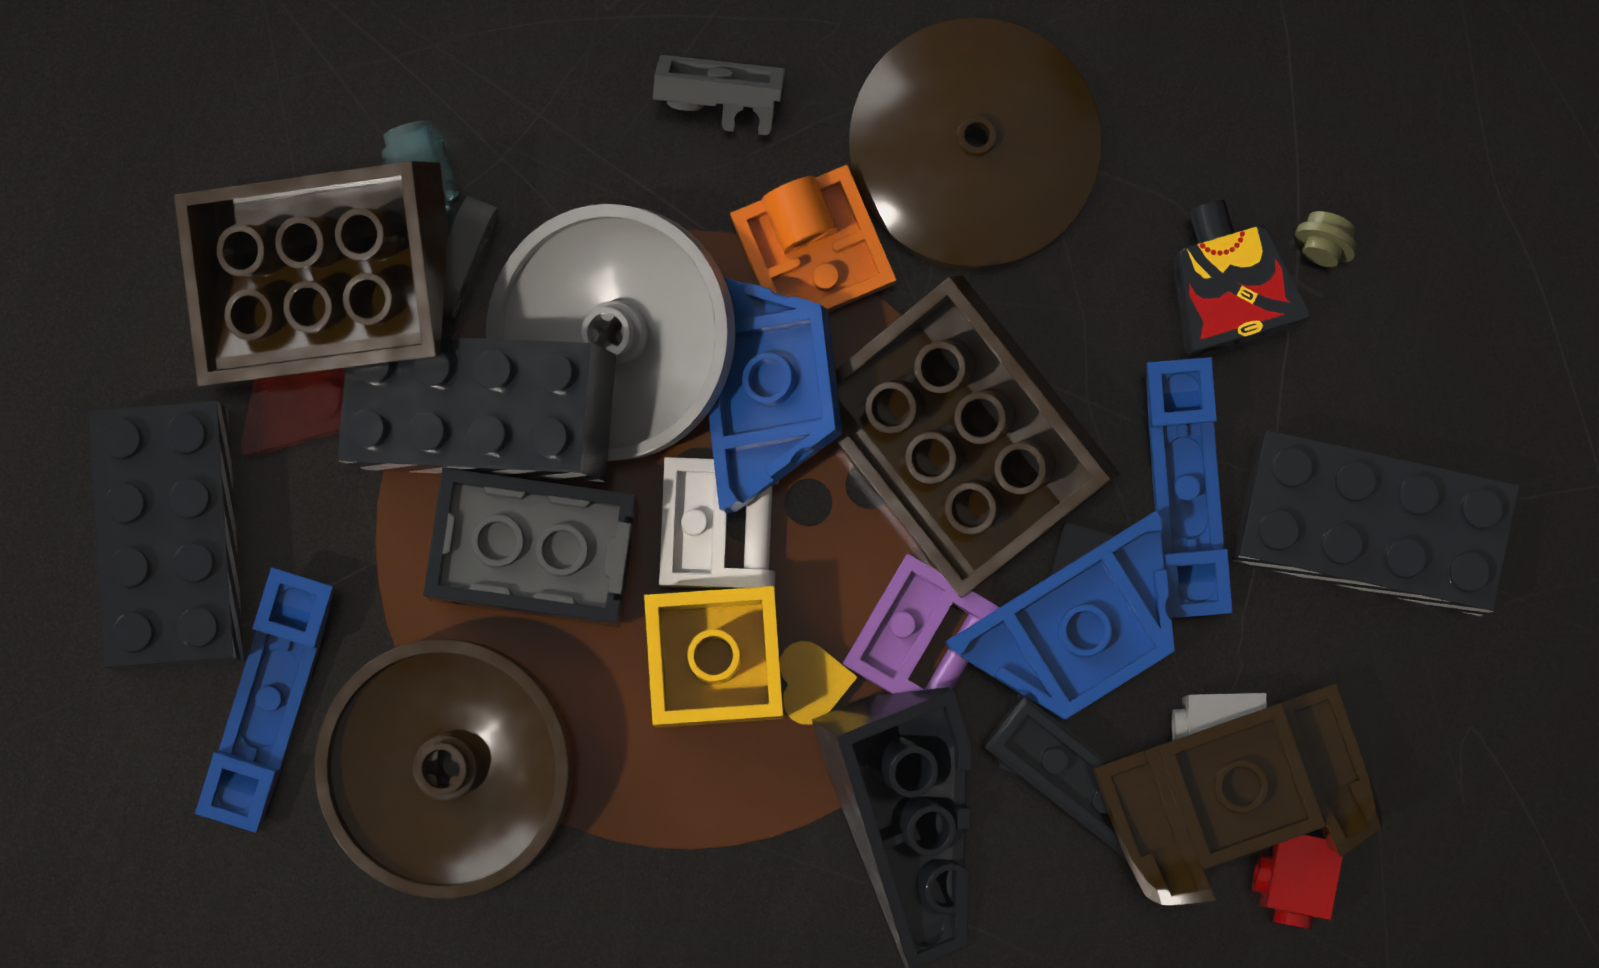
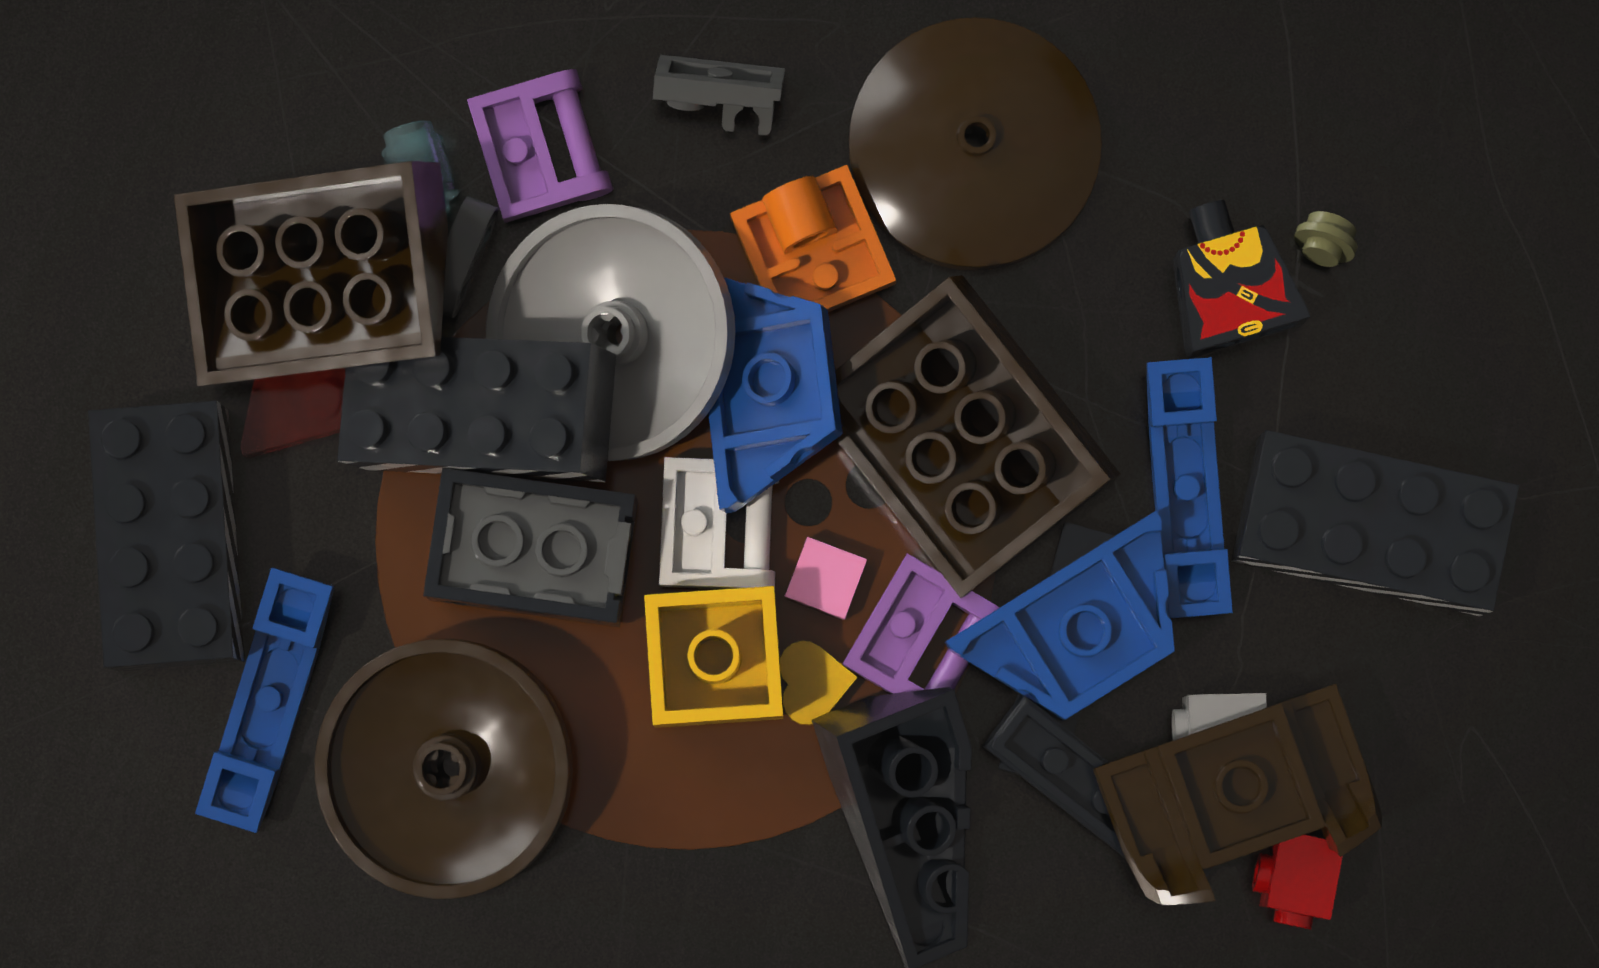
(518, 149): none -> medium lavender plate
(825, 578): none -> bright pink tile

